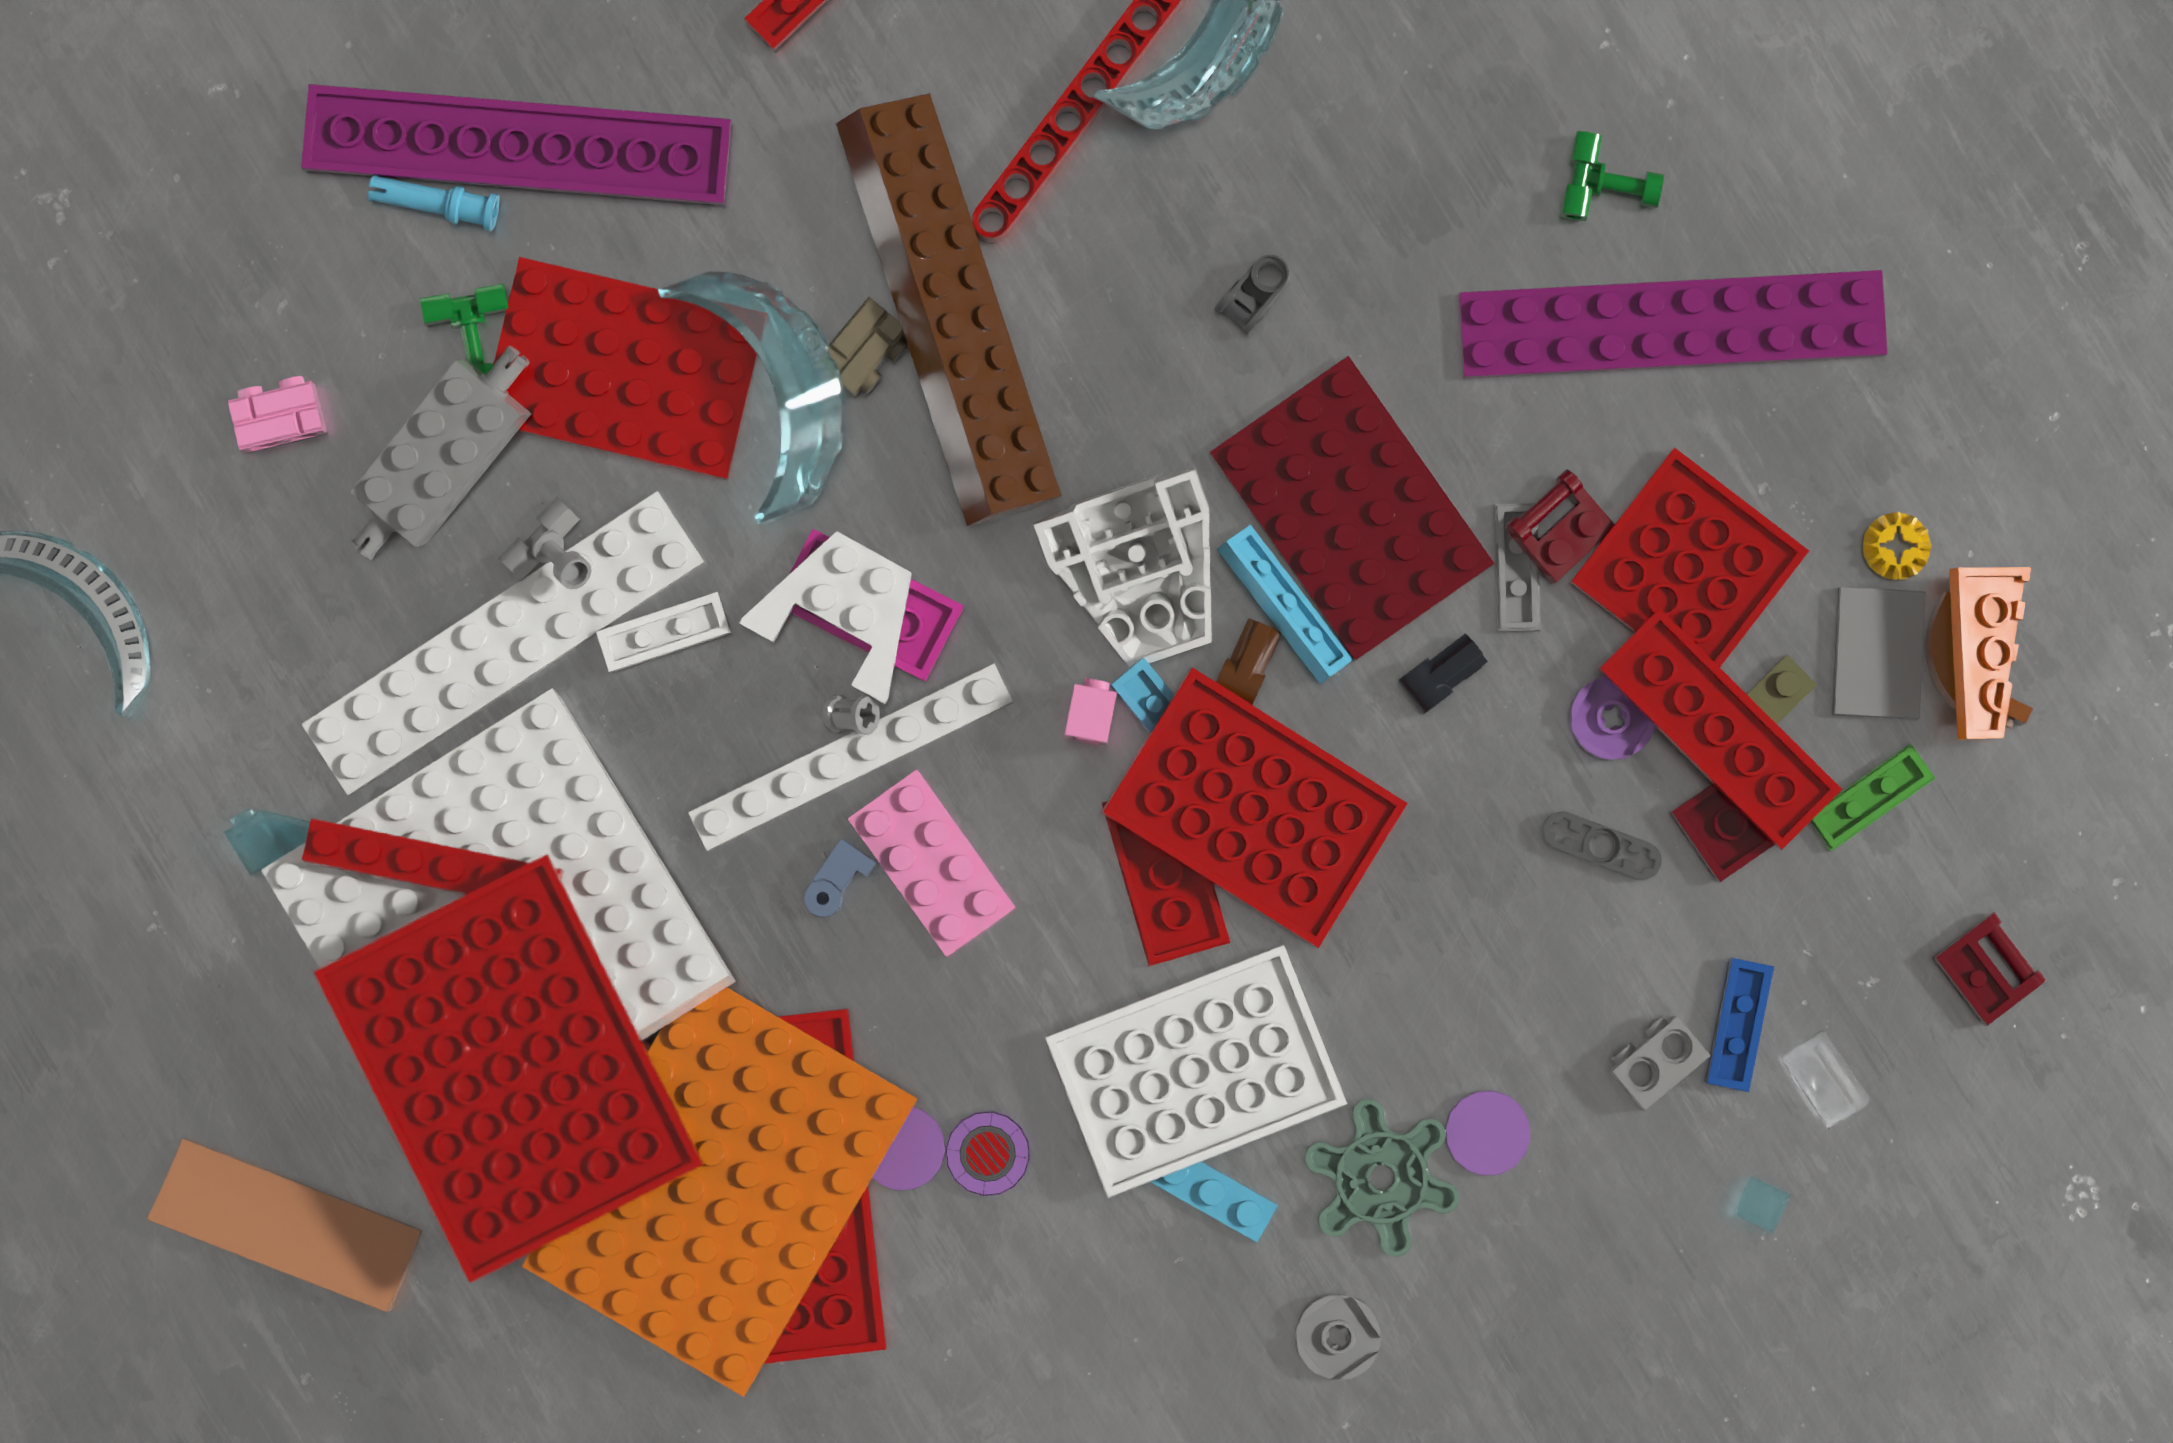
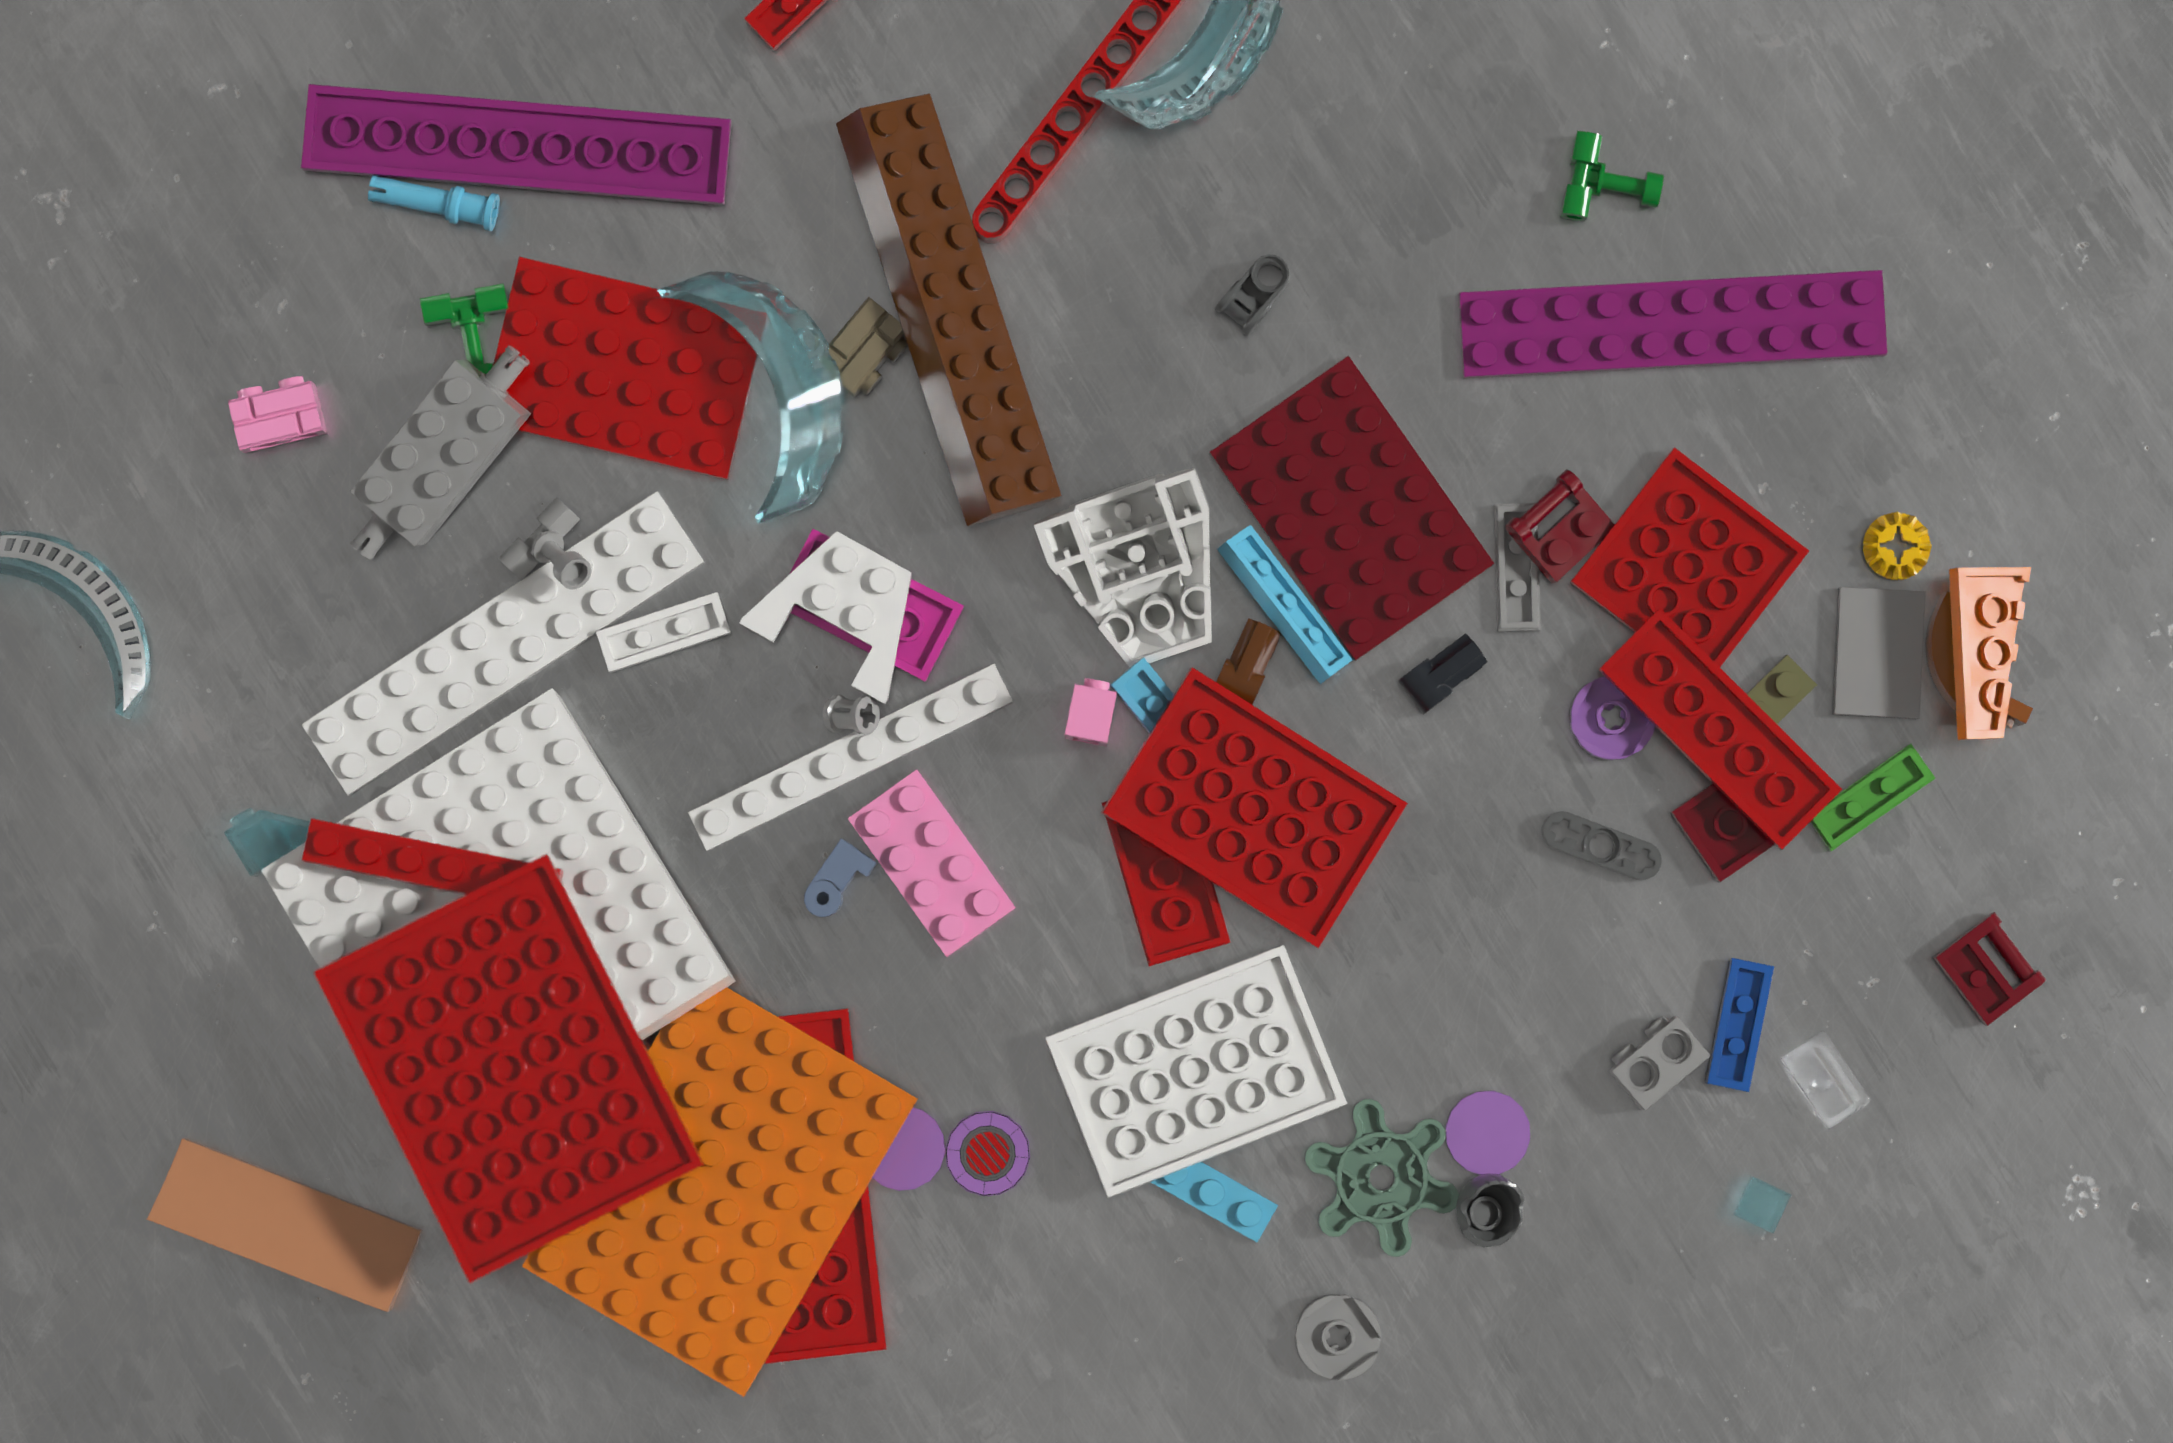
(1489, 1210): none -> dark grey hair

